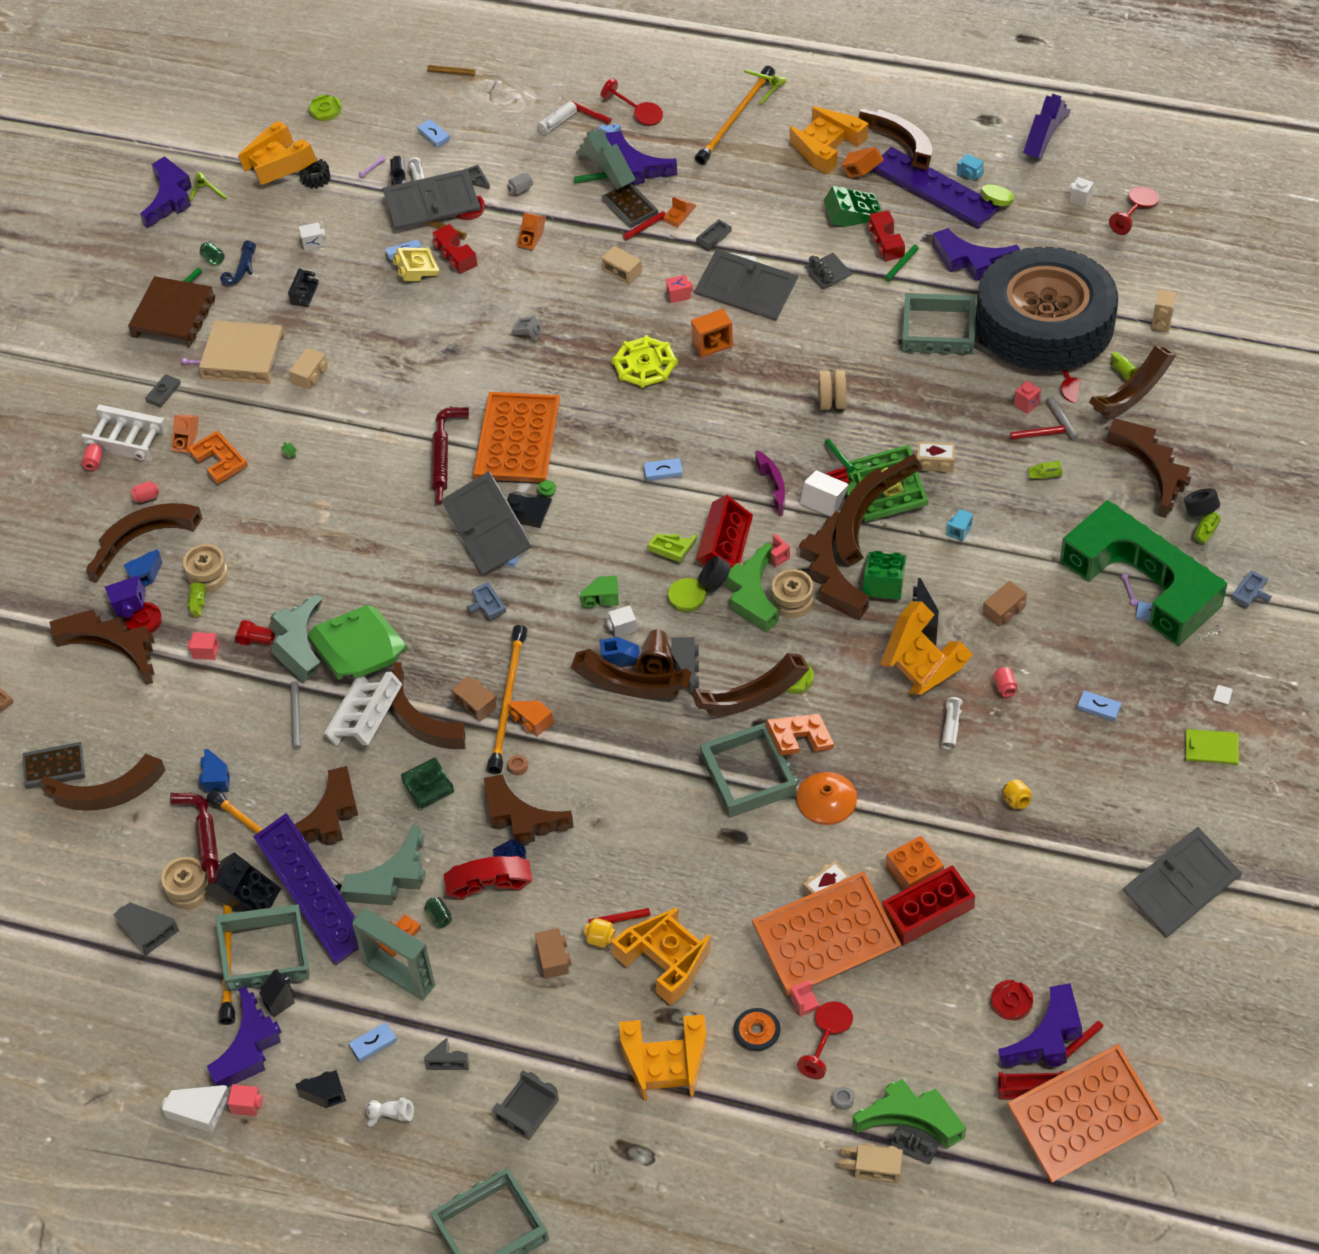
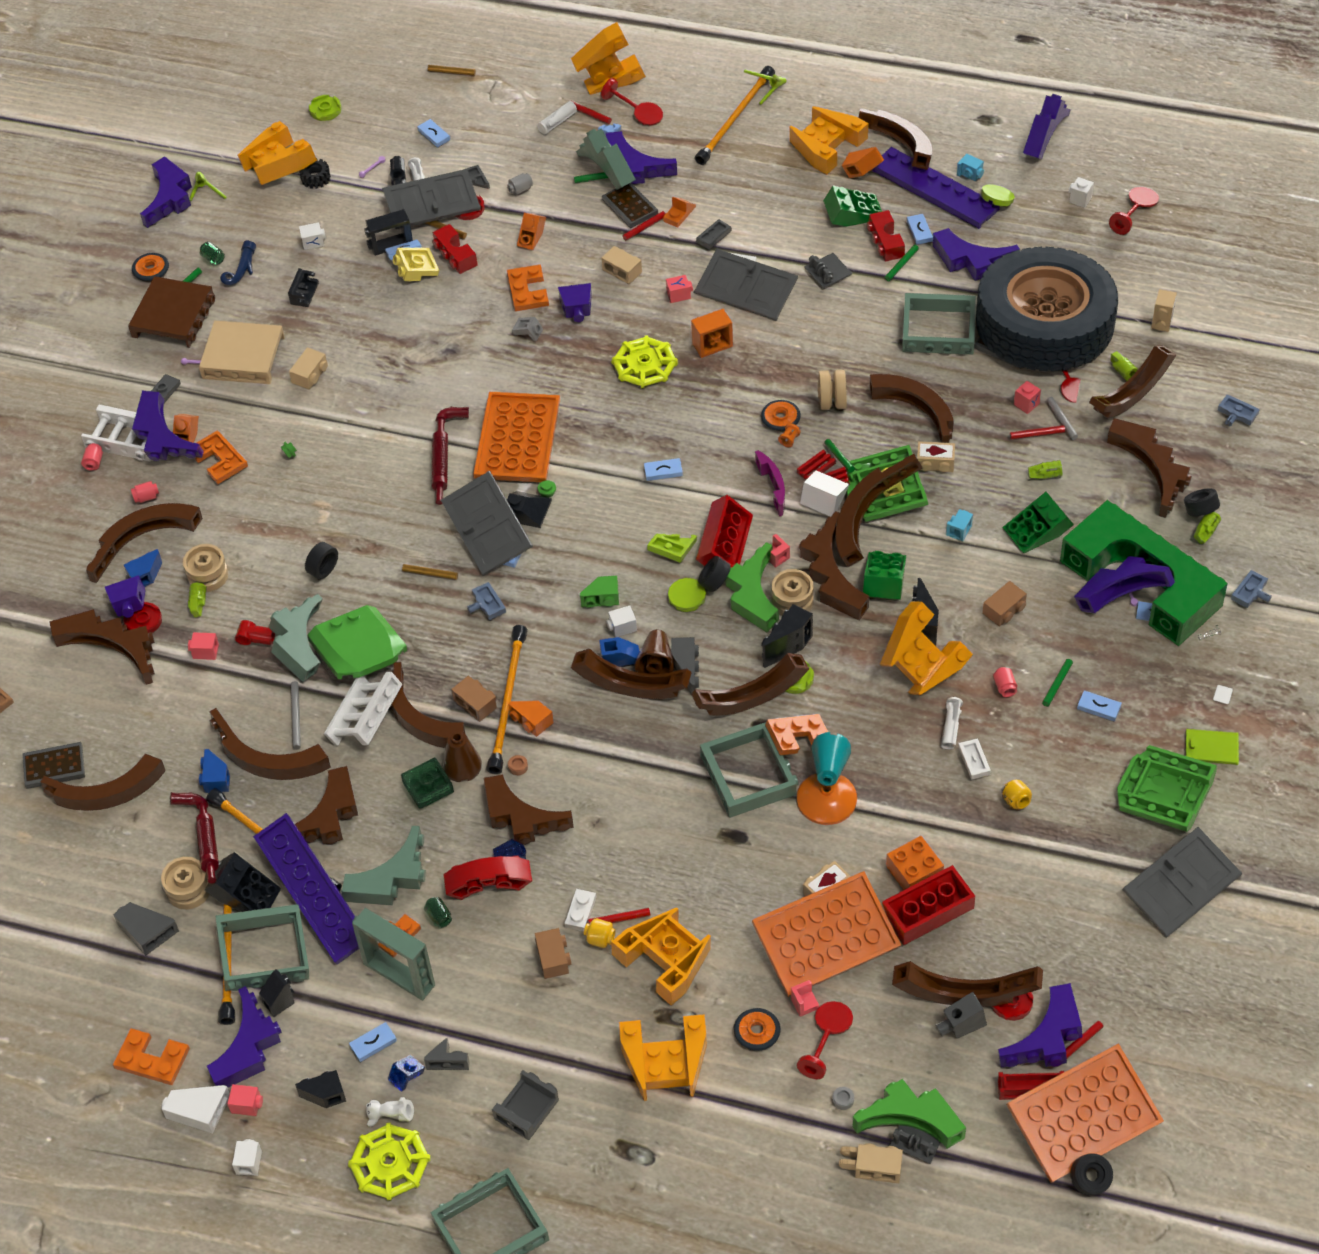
(152, 427): none -> dark purple arch
(160, 266): none -> wheel
(162, 1069): none -> orange plate
(247, 1157): none -> white brick
(265, 765): none -> reddish brown arch
(321, 560): none -> black tyre
(384, 223): none -> black window
(391, 1172): none -> neon yellow plate
(404, 1071): none -> clear blue bracket
(430, 571): none -> pearl gold bar
(461, 758): none -> reddish brown cone
(522, 297): none -> orange plate
(576, 300): none -> dark purple torso
(580, 910): none -> white plate
(602, 62): none -> light orange wedge
(776, 423): none -> orange wheel
(788, 434): none -> orange bush
(788, 635): none -> black slope
(814, 463): none -> red tile
(830, 756): none -> teal cone
(917, 394): none -> reddish brown arch
(919, 229): none -> light blue tile
(949, 990): none -> reddish brown arch
(963, 1017): none -> dark grey torso
(974, 759): none -> white plate
(1038, 524): none -> green slope
(1057, 682): none -> green bar
(1103, 1169): none -> black tyre
(1128, 577): none -> dark purple arch
(1165, 787): none -> bright green wedge
(1237, 410): none -> sand blue plate

